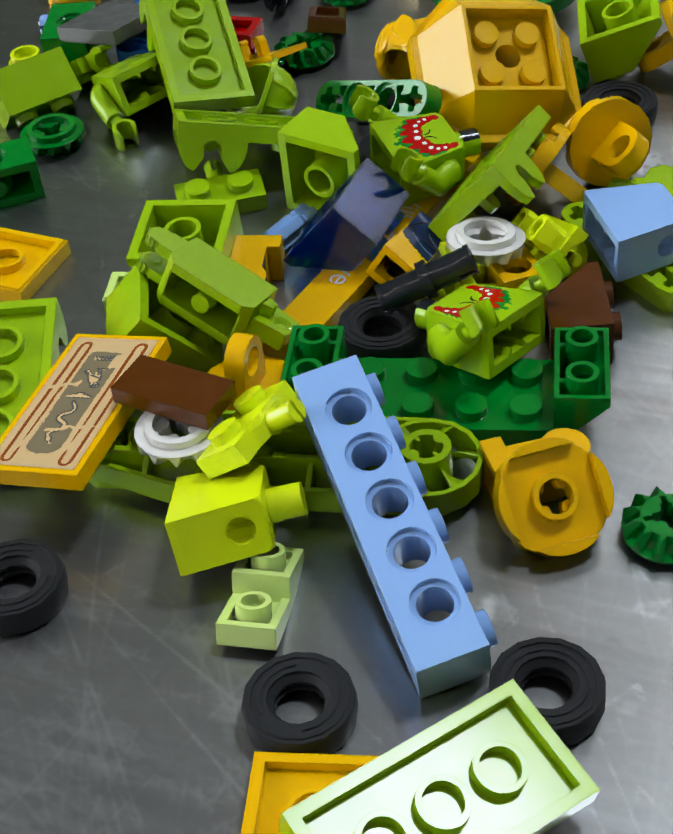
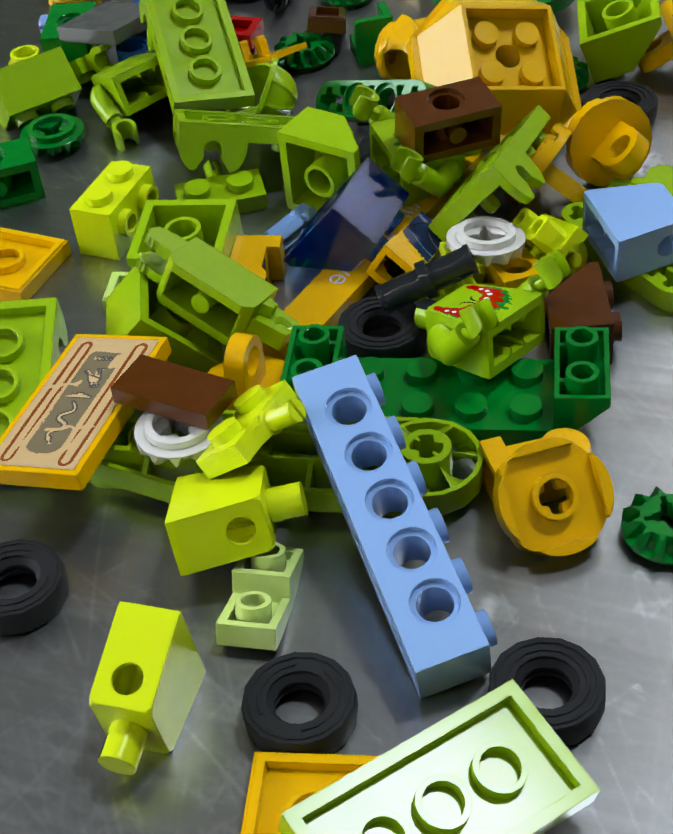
(111, 209): none -> neon yellow brick
(144, 684): none -> neon yellow torso
(366, 34): none -> green panel
(448, 119): none -> reddish brown brick

